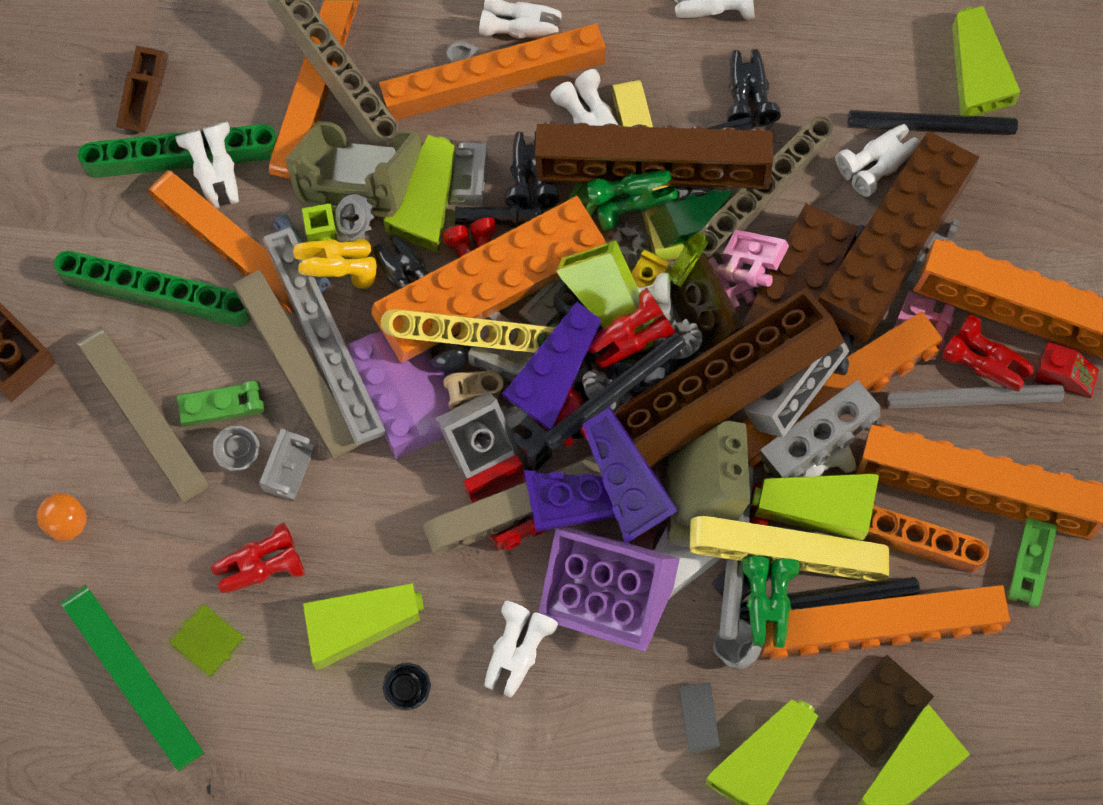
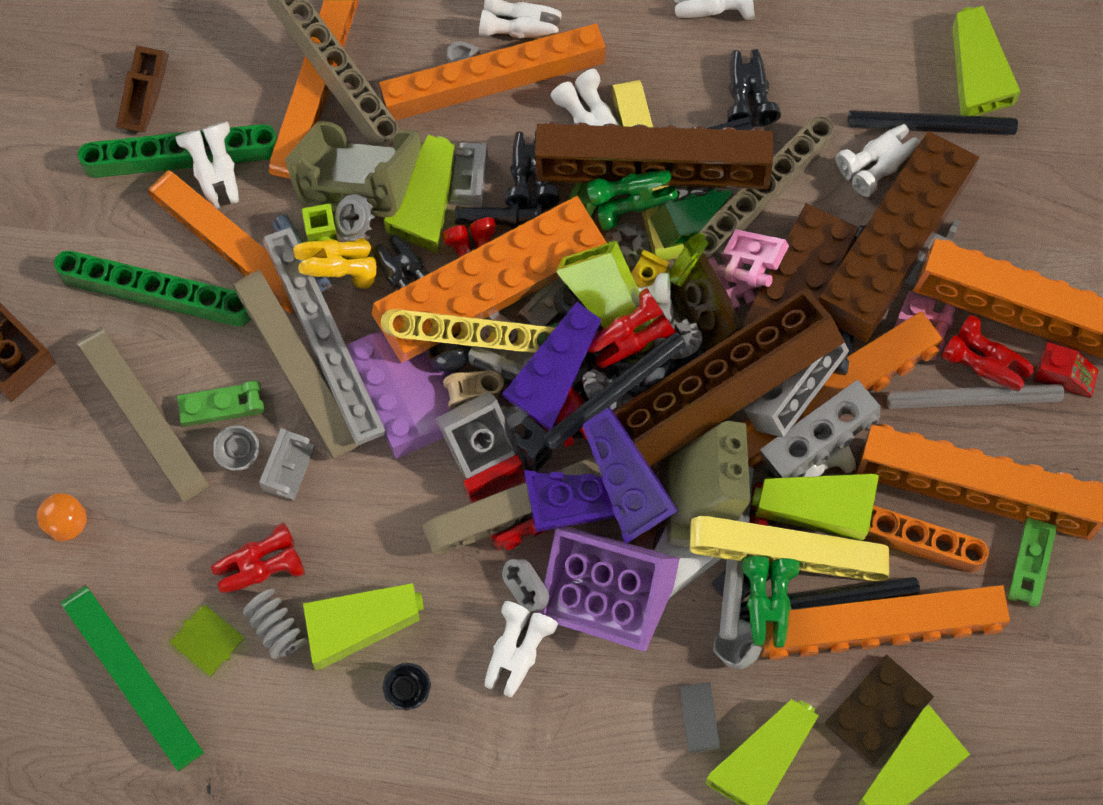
(271, 625): none -> light grey piece
(525, 584): none -> light grey beam

